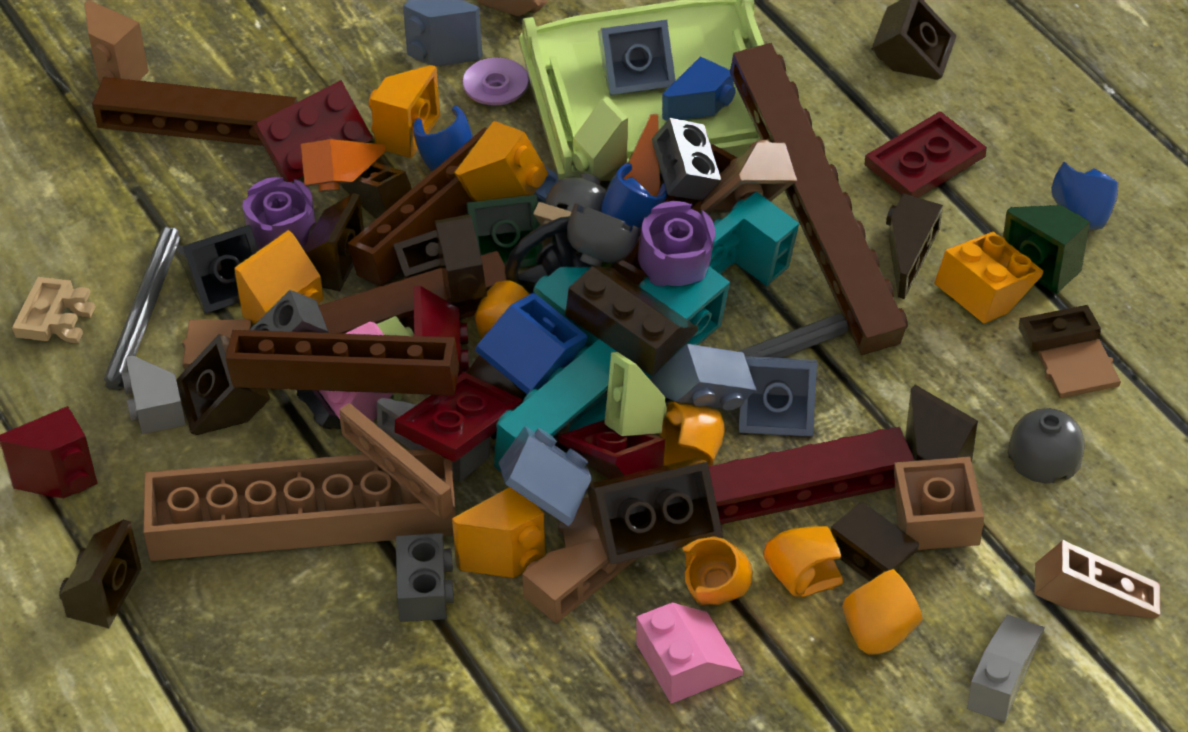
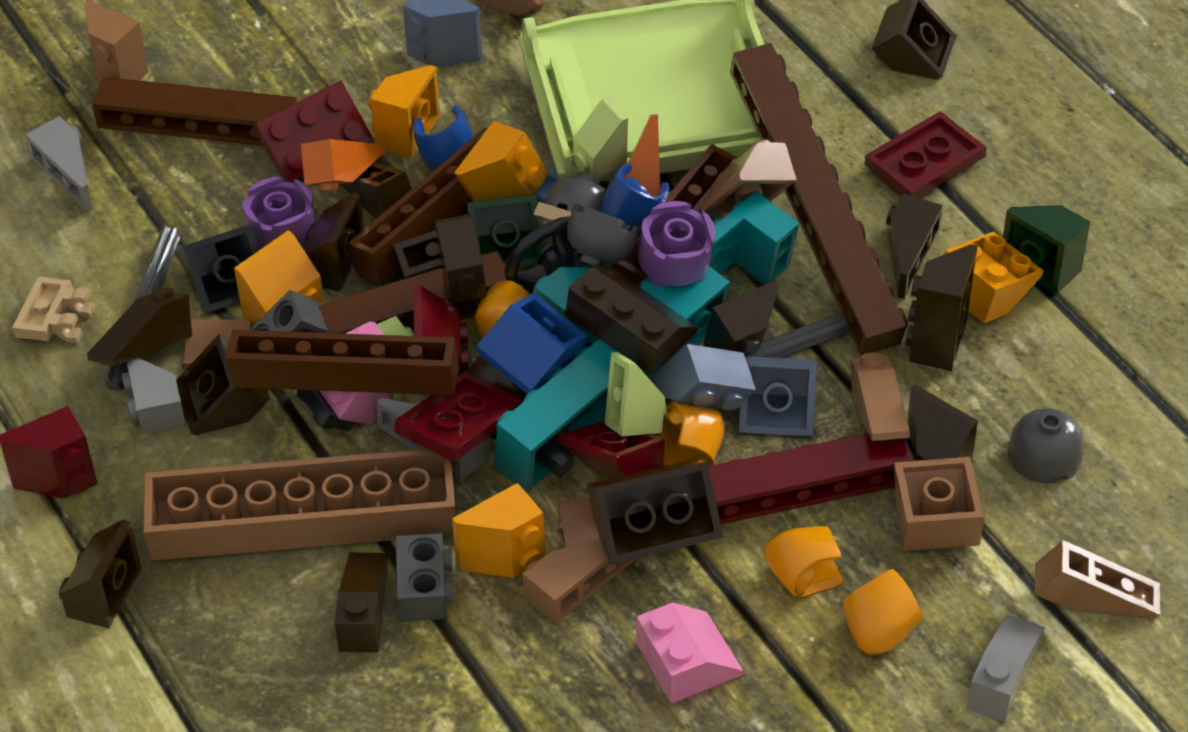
(59, 154): none -> light grey slope
(145, 327): none -> dark brown slope
(361, 602): none -> dark brown slope
(396, 461): medium nougat tile -> none
(495, 81): lavender dish -> none
(546, 473): sand blue slope -> none
(637, 57): sand blue slope -> none
(686, 159): dark grey brick -> none
(698, 91): blue slope -> none
(716, 571): light orange piece -> none
(742, 321): none -> dark brown slope
(871, 542): dark brown panel -> none
(878, 397): none -> medium nougat slope
(941, 308): none -> dark brown slope
(1059, 328): dark brown plate -> none
(1079, 368): medium nougat piece -> none
(1087, 194): blue piece -> none

